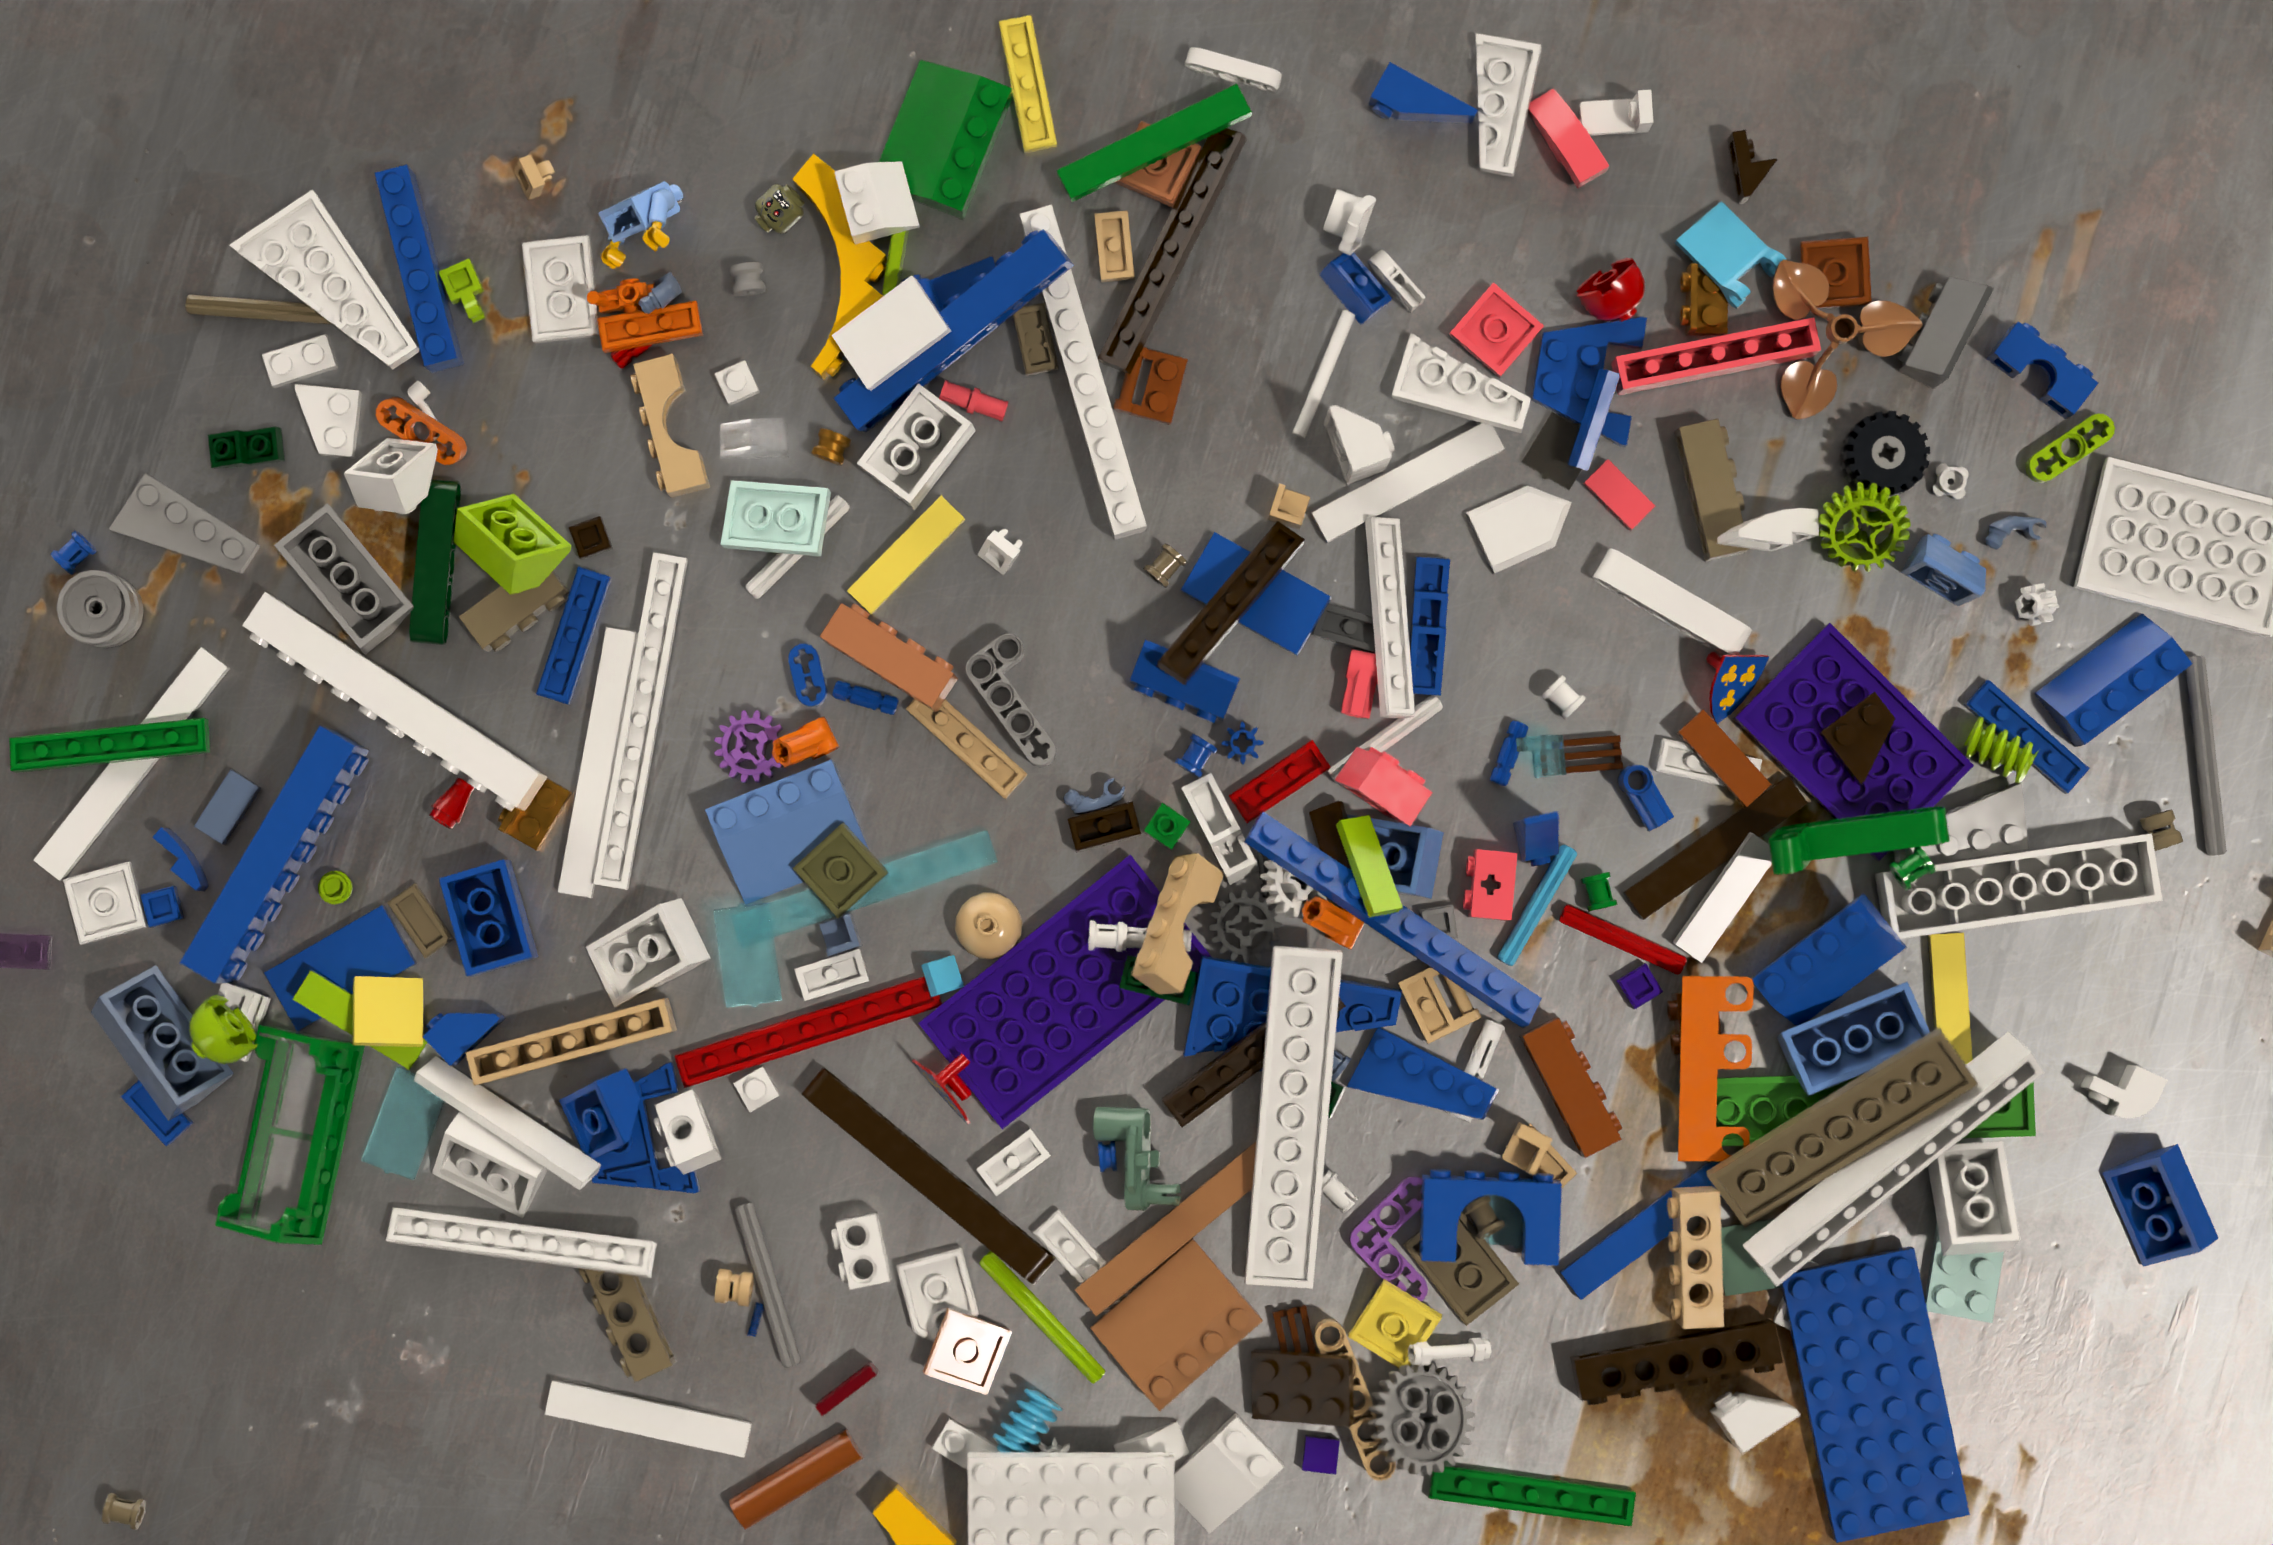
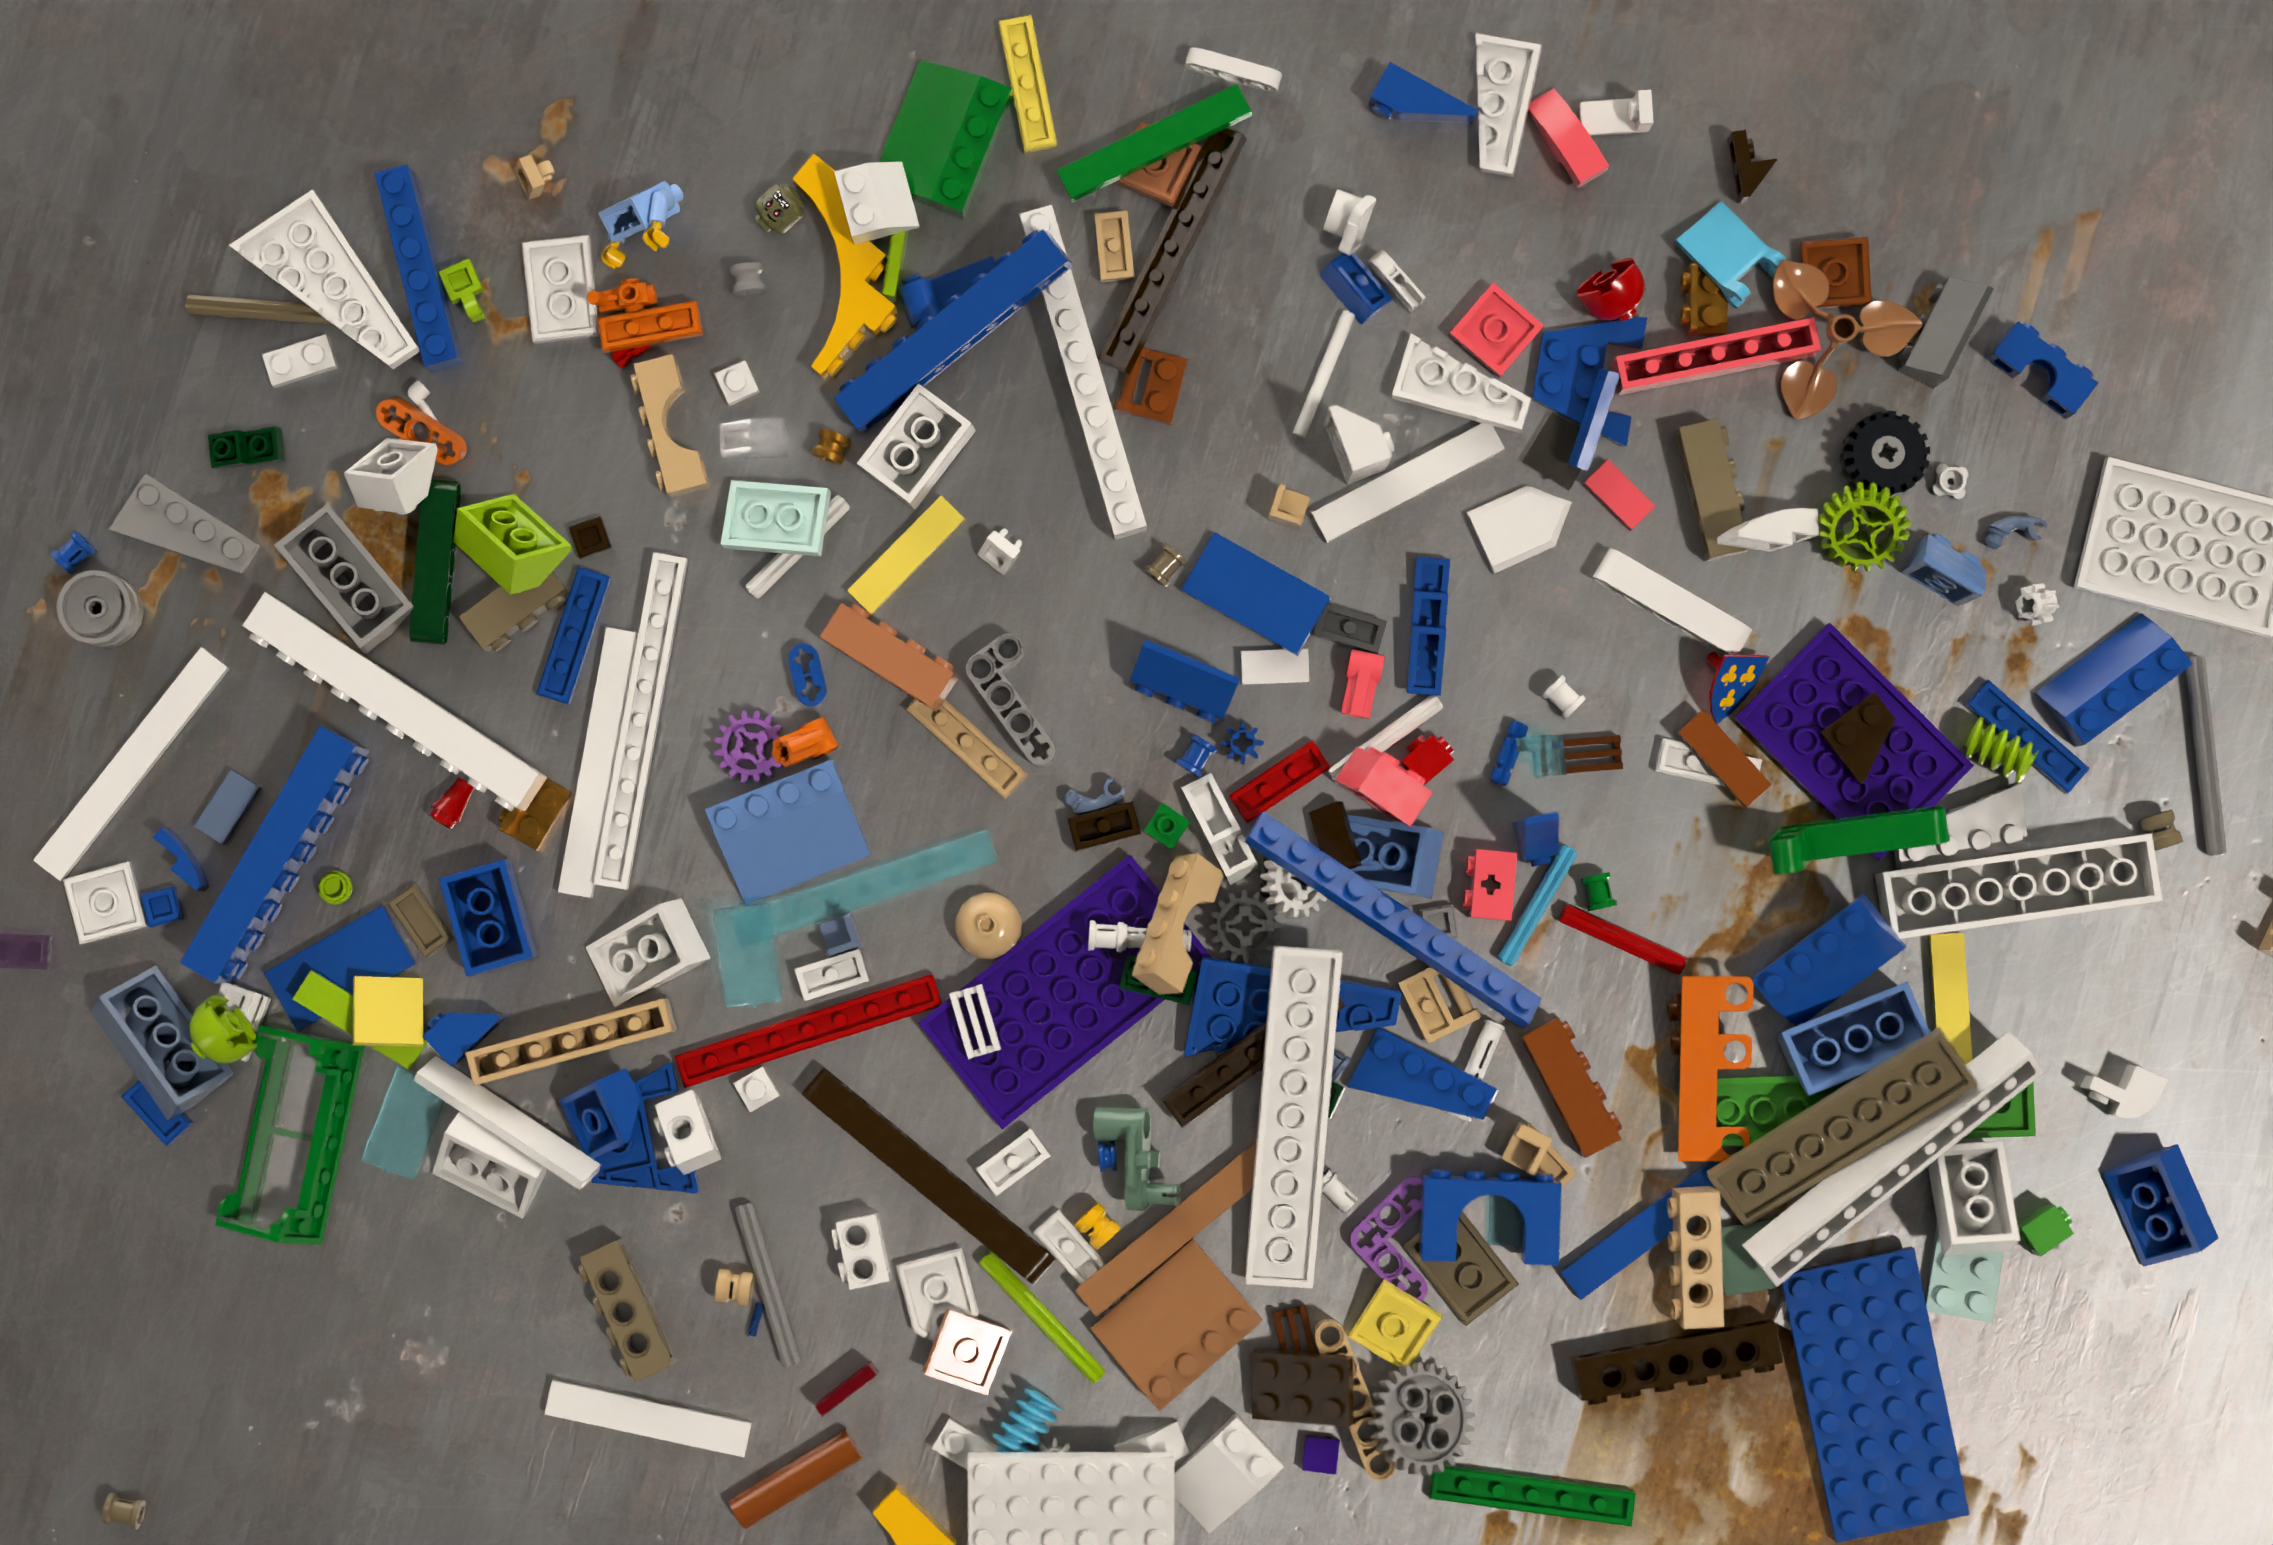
(109, 745): green tile -> none
(331, 418): white wing -> none
(521, 1242): white tile -> none
(663, 293): sand blue piece -> none
(840, 870): olive tile -> none
(865, 697): blue axle -> none
(891, 333): white tile -> none
(942, 975): medium azure tile -> none
(949, 1076): red shield -> none
(973, 400): coral pin -> none
(983, 1049): none -> white tile
(1035, 339): dark tan plate -> none
(1097, 1226): none -> yellow wheel
(1230, 603): dark brown tile -> none
(1274, 667): none -> white tile
(1333, 921): orange piece -> none
(1369, 866): lime tile -> none
(1390, 617): white tile -> none
(1422, 1353): white bar -> none
(1428, 756): none -> red brick
(1484, 1217): dark tan bush -> none
(1639, 986): dark purple tile -> none
(1647, 799): blue piece -> none
(1714, 848): dark brown tile -> none
(1725, 898): tile -> none
(1750, 1418): white slope -> none
(1912, 868): green bush -> none
(2045, 1229): none -> bright green brick
(2094, 442): lime beam -> none

